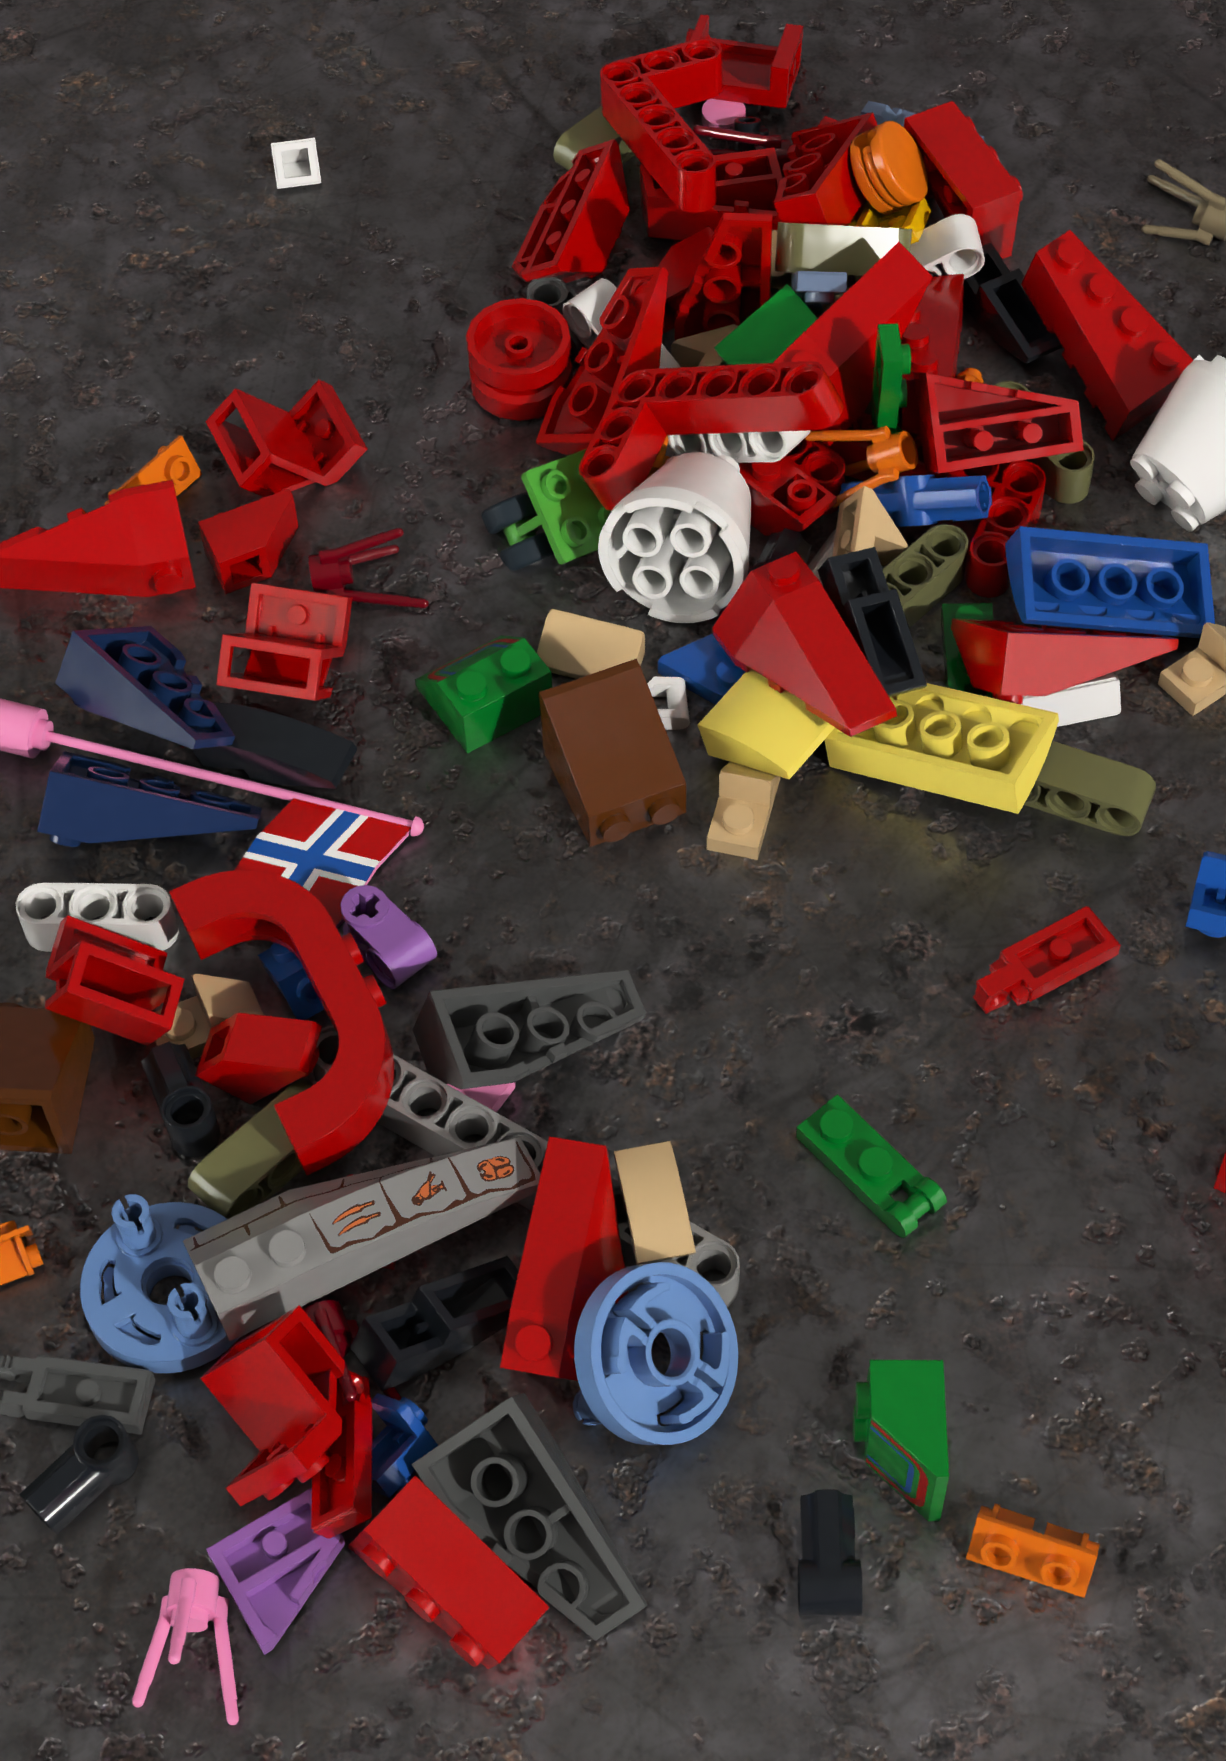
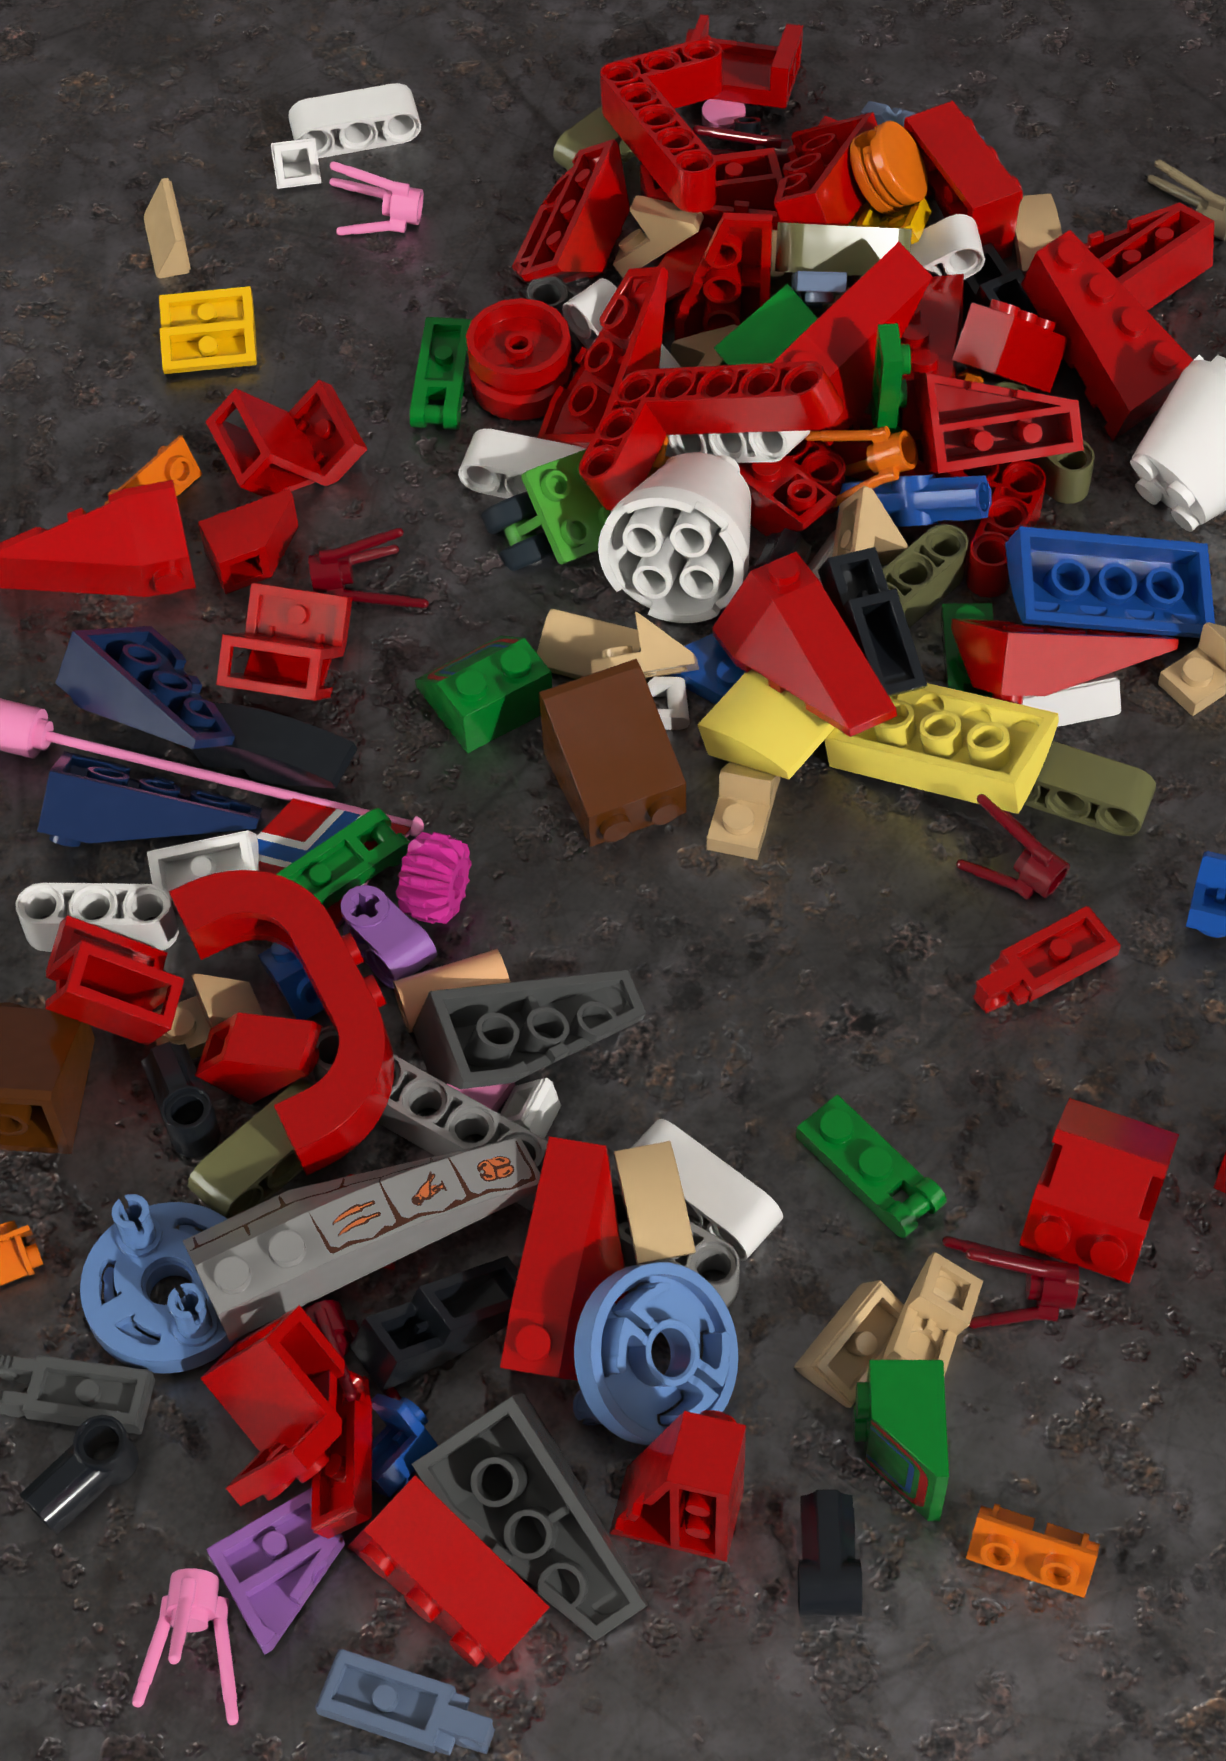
(166, 233): none -> tan slope
(189, 861): none -> white slope
(207, 330): none -> yellow slope
(345, 861): none -> green plate
(357, 119): none -> white beam
(399, 202): none -> bright pink plant
(401, 1706): none -> sand blue hinge
(433, 877): none -> dark pink gear
(440, 373): none -> green plate
(473, 971): none -> light nougat pin
(500, 458): none -> white beam
(533, 1106): none -> white slope
(658, 655): none -> tan slope
(663, 227): none -> tan slope
(686, 1486): none -> red wedge
(716, 1193): none -> white beam
(850, 1341): none -> tan slope
(934, 1312): none -> tan slope
(1011, 345): none -> red wedge
(1035, 227): none -> tan slope
(1038, 866): none -> dark red plant
(1047, 1281): none -> dark red plant
(1098, 1190): none -> red piece
(1157, 252): none -> red wedge

